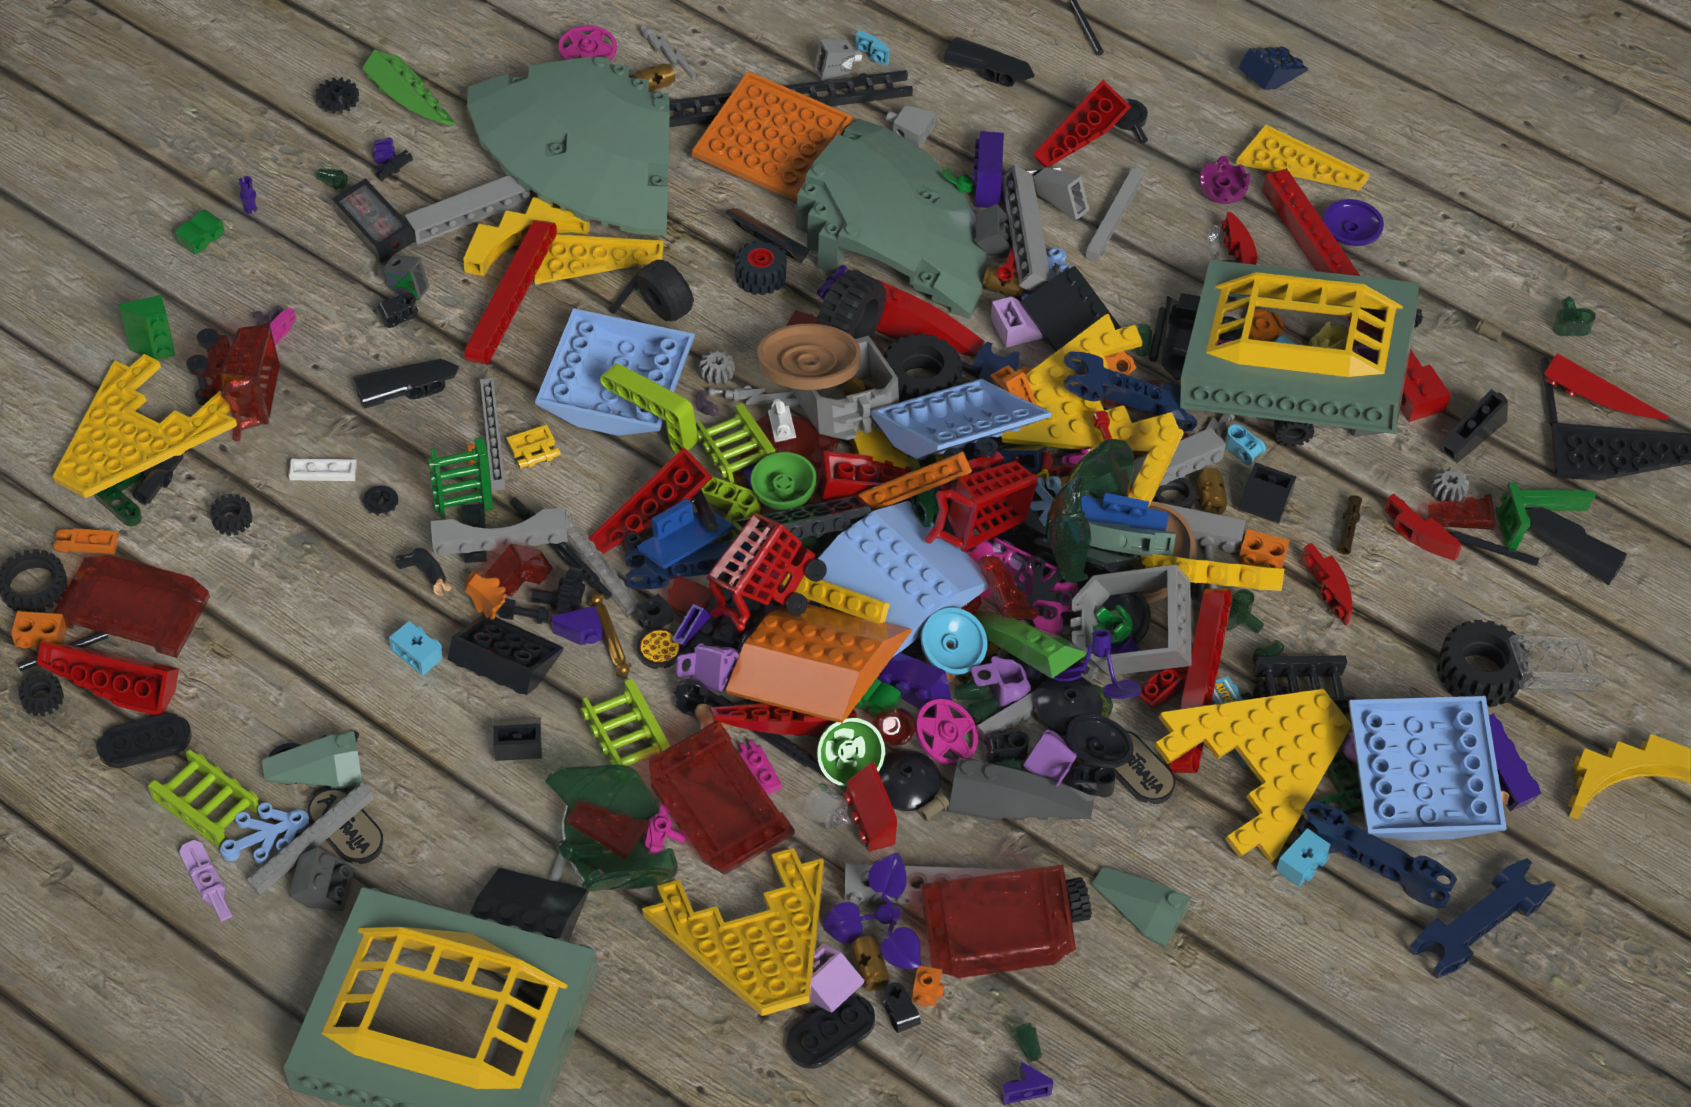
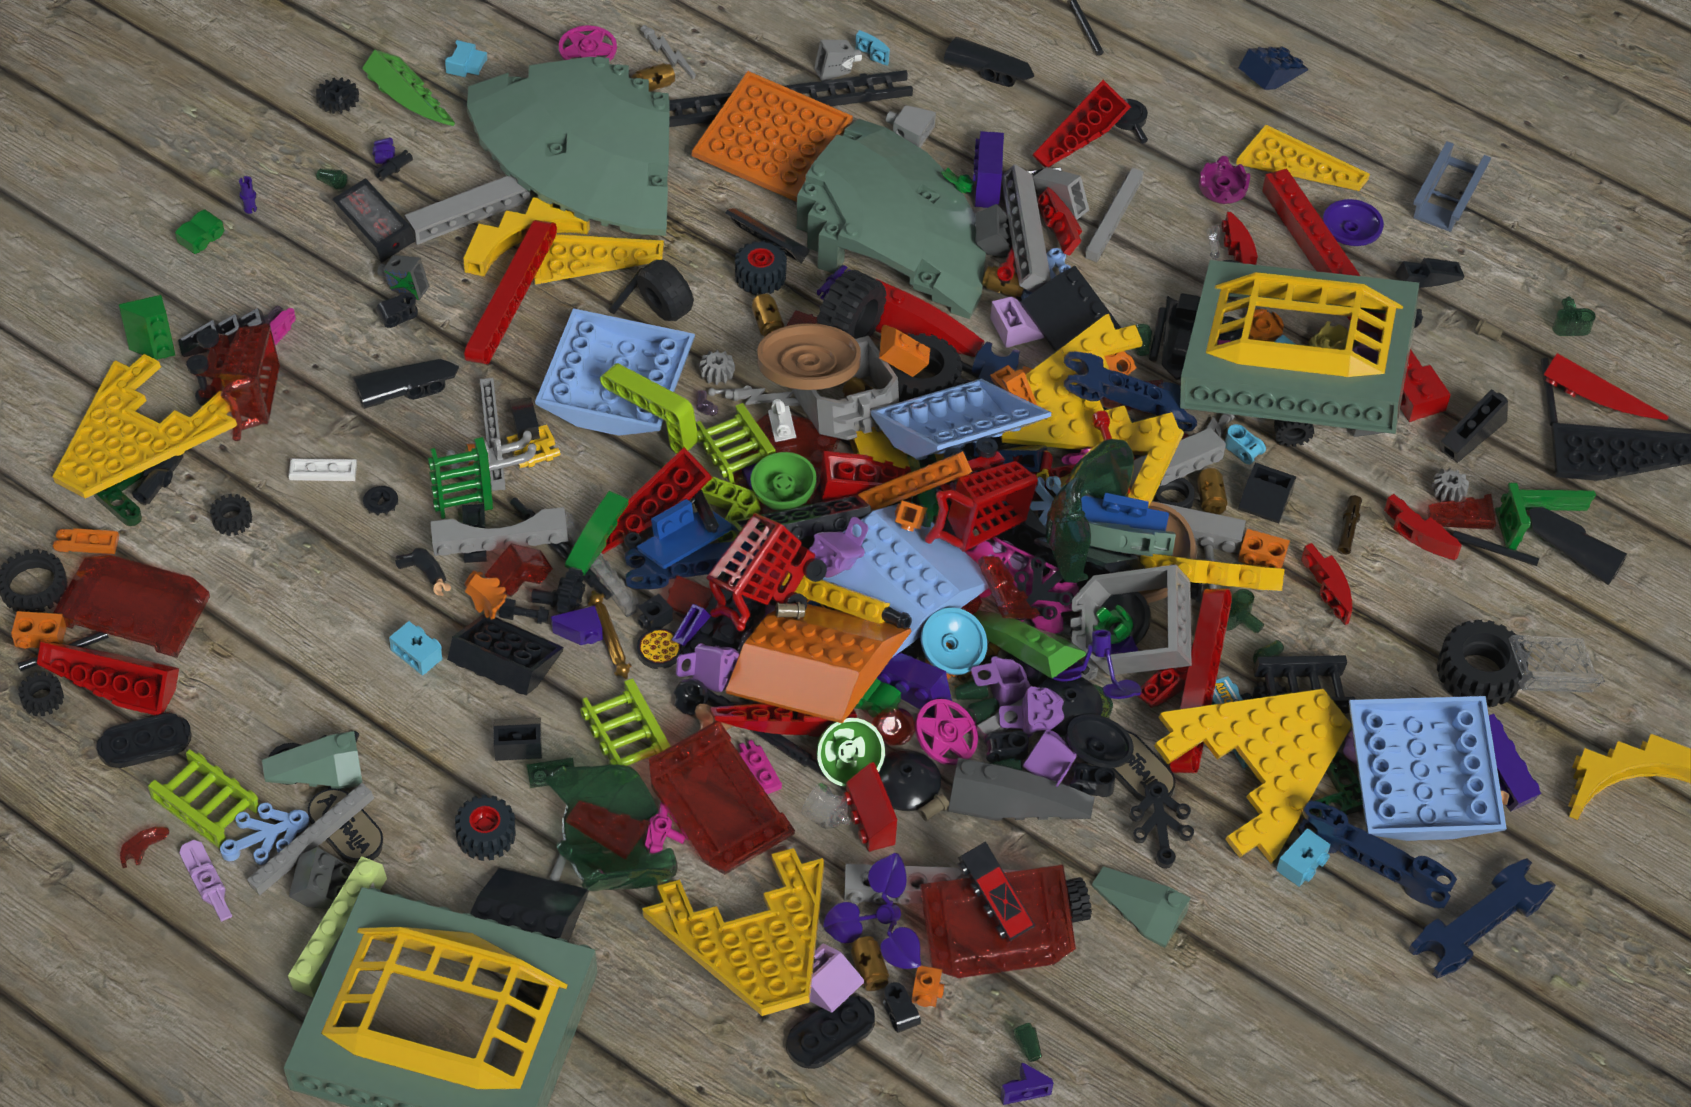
(137, 845): none -> clear red piece
(189, 344): none -> black slope
(313, 961): none -> yellowish green brick
(465, 60): none -> medium azure piece
(485, 827): none -> black wheel
(495, 454): none -> light grey piece
(524, 417): none -> black slope
(540, 771): none -> clear green tile
(596, 532): none -> green slope
(766, 314): none -> pearl gold piece
(790, 610): none -> dark tan pin
(839, 549): none -> medium lavender piece
(897, 618): none -> black pin
(903, 351): none -> orange slope
(910, 515): none -> orange brick
(996, 892): none -> black brick
(1039, 711): none -> medium lavender piece
(1060, 219): none -> red slope
(1160, 820): none -> black plant
(1430, 272): none -> black slope
(1435, 214): none -> sand blue piece

